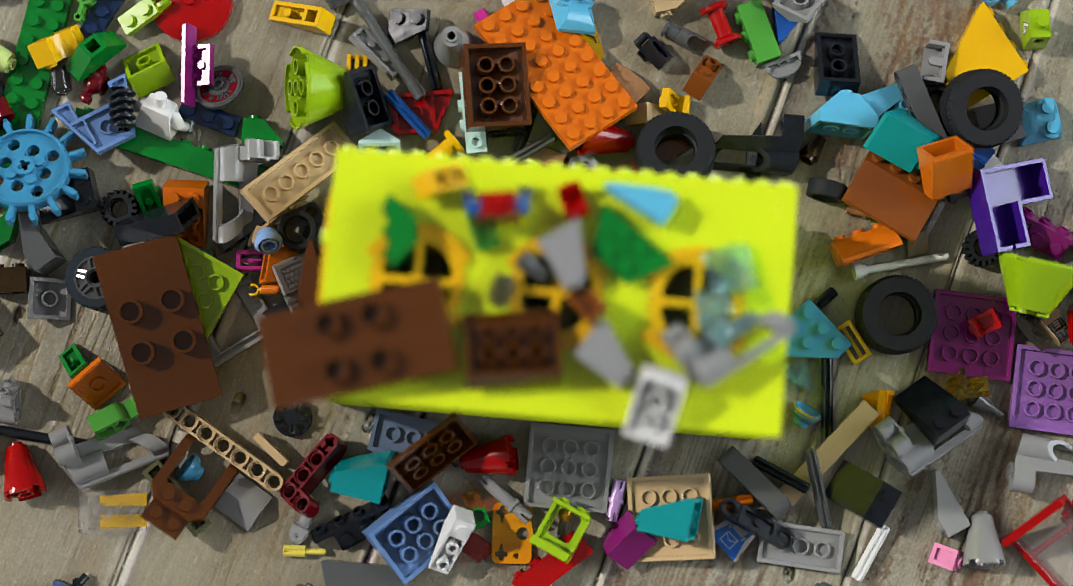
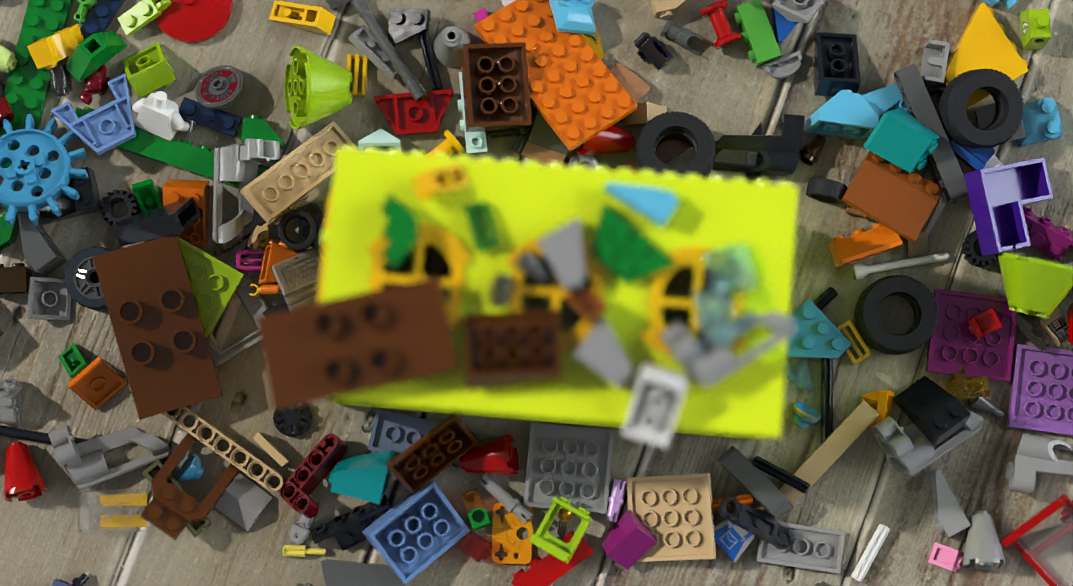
(112, 418): bright green piece -> none
(121, 109): black piece -> none
(196, 65): magenta bracket -> none
(268, 240): light blue cone -> none
(310, 276): reddish brown slope -> none
(364, 101): black slope -> none
(405, 111): blue axle -> none
(452, 538): white slope -> none
(497, 207): torso -> none
(533, 148): dark grey axle -> none
(573, 200): red bracket -> none
(671, 101): yellow bracket -> none
(672, 520): teal slope -> none
(702, 77): dark orange slope -> none
(818, 488): dark grey axle -> none
(862, 494): slope -> none
(946, 167): orange slope -> none

